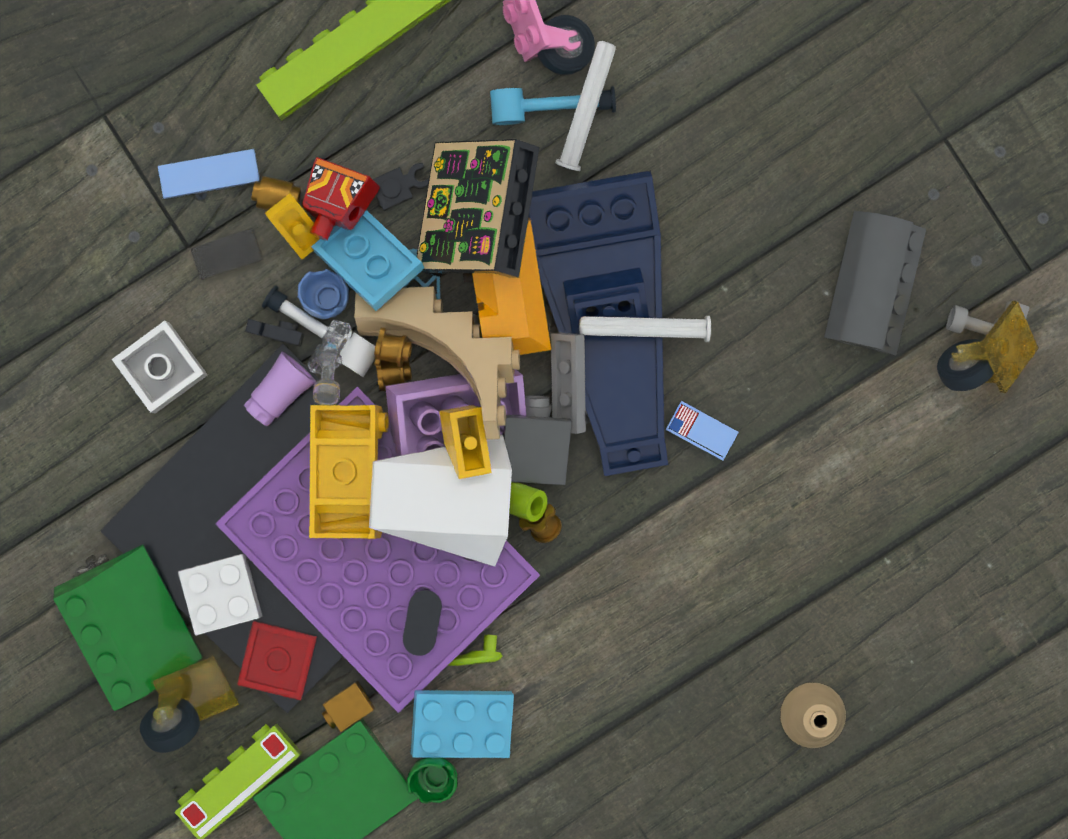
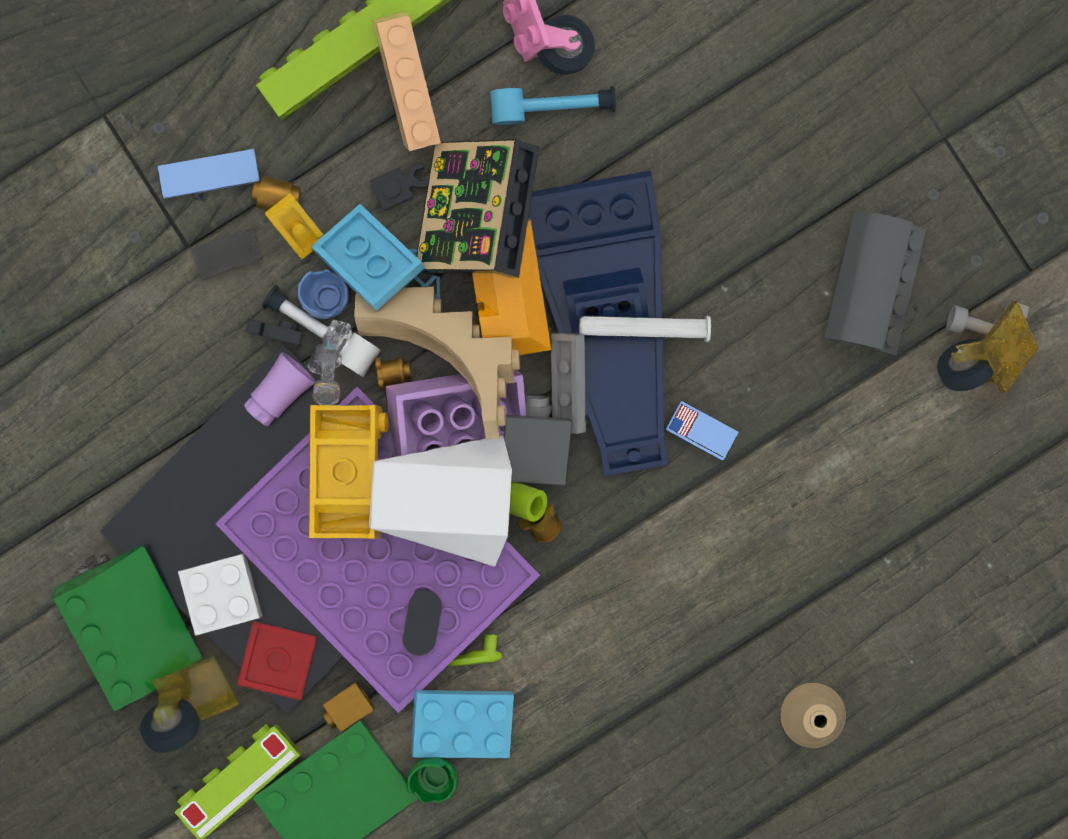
(159, 367): white brick -> none
(336, 197): red torso -> none
(392, 348): pearl gold brick -> none
(406, 81): none -> light nougat brick
(466, 440): yellow slope -> none
(587, 106): white axle -> none

